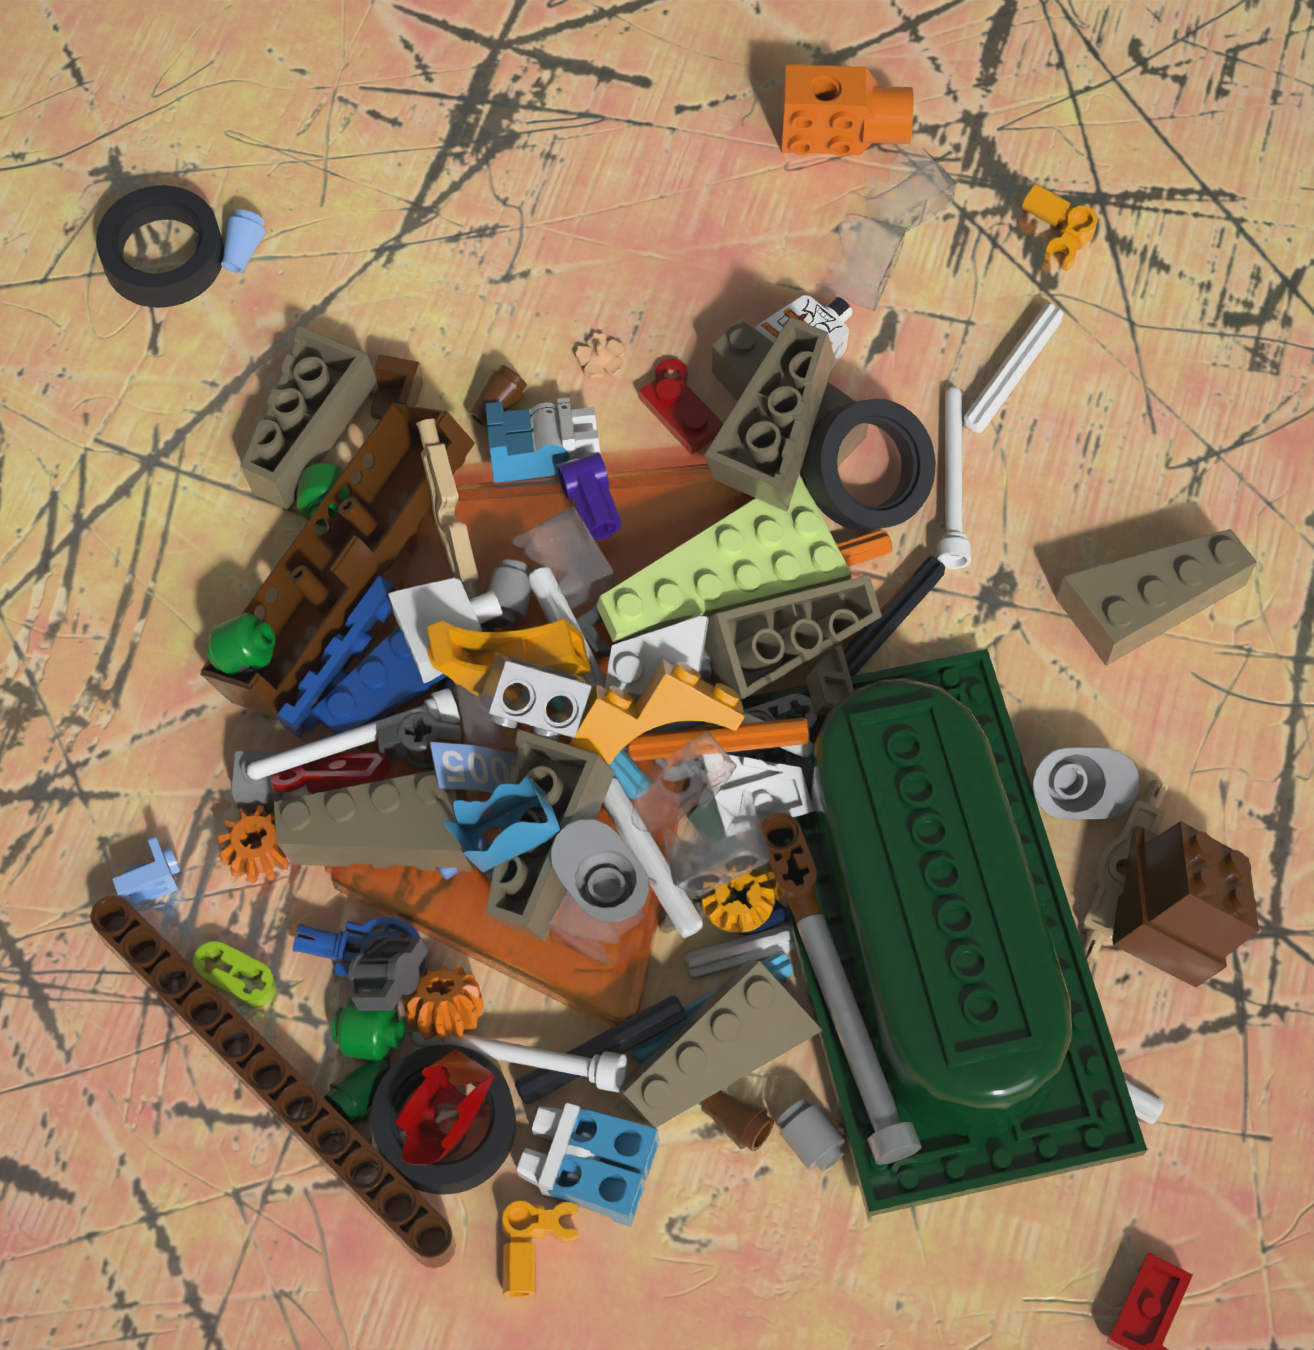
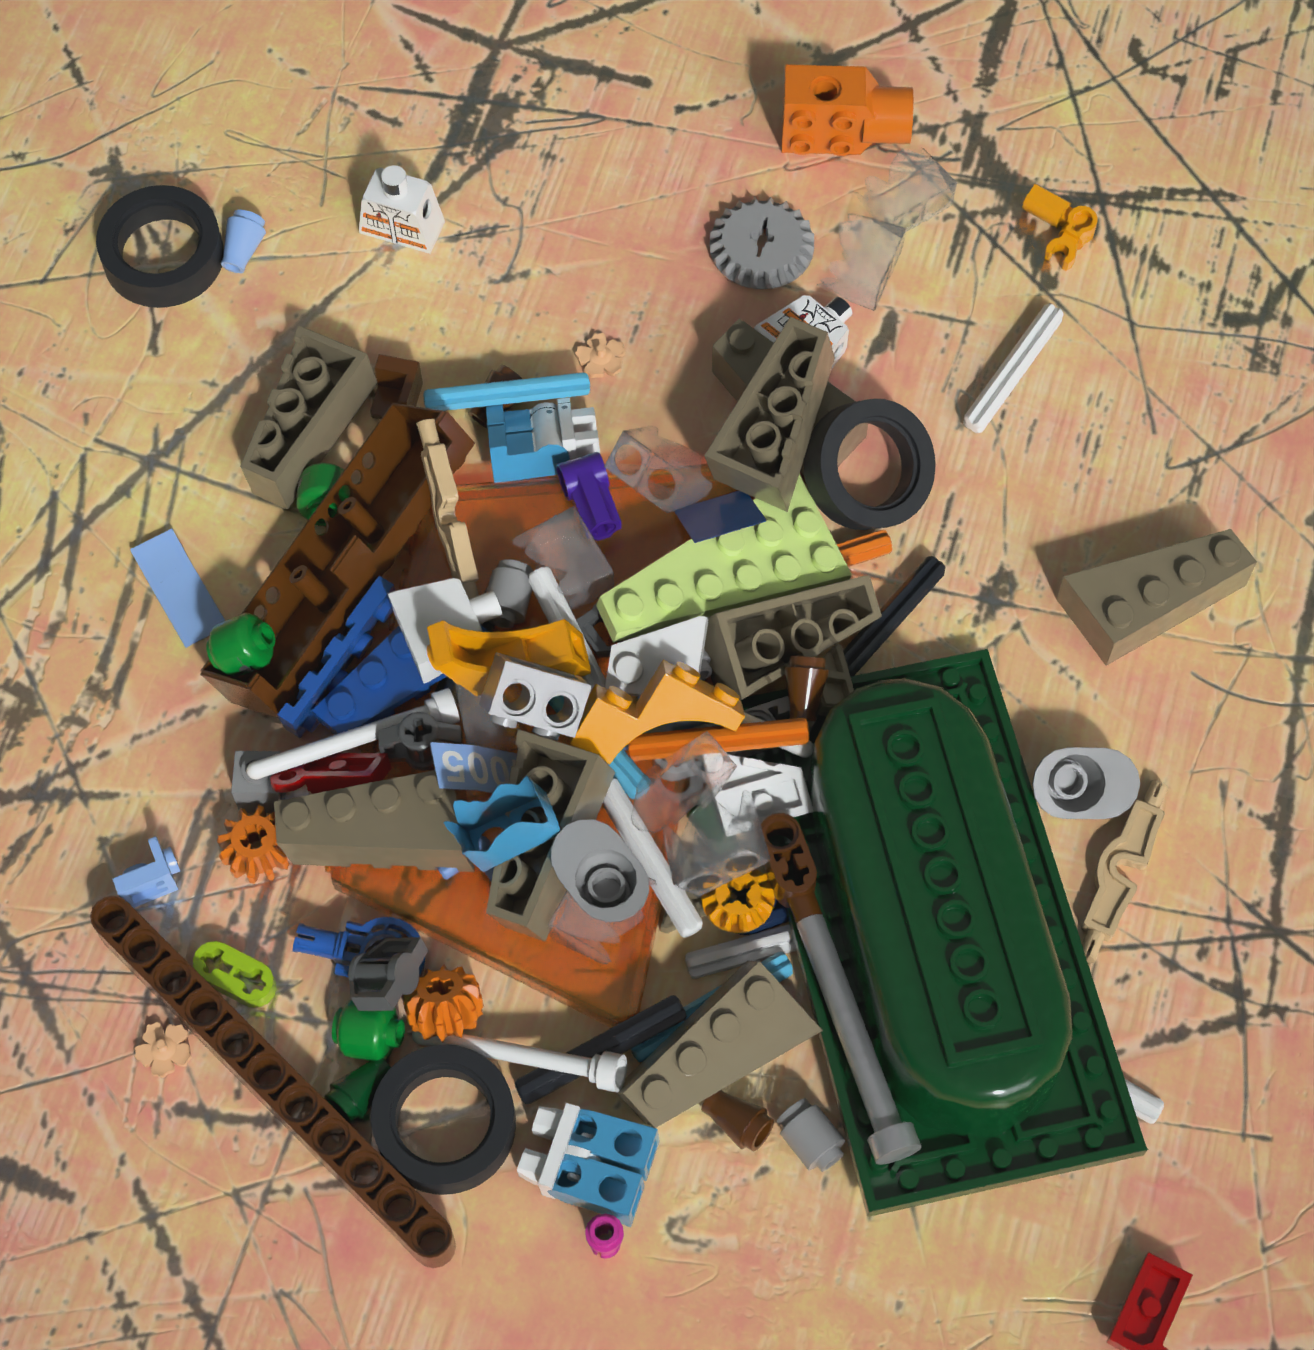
(163, 1049): none -> light nougat plant
(177, 587): none -> light blue sticker
(401, 210): none -> white torso
(424, 1139): red piece -> none
(507, 392): none -> medium azure axle
(519, 1225): light orange bar -> none
(601, 1225): none -> dark pink pin
(668, 455): none -> clear piece
(680, 407): red hinge -> none
(719, 516): none -> blue sticker
(781, 259): none -> light grey gear
(805, 685): none -> reddish brown cone
(954, 547): white piece -> none
(1184, 902): reddish brown piece -> none

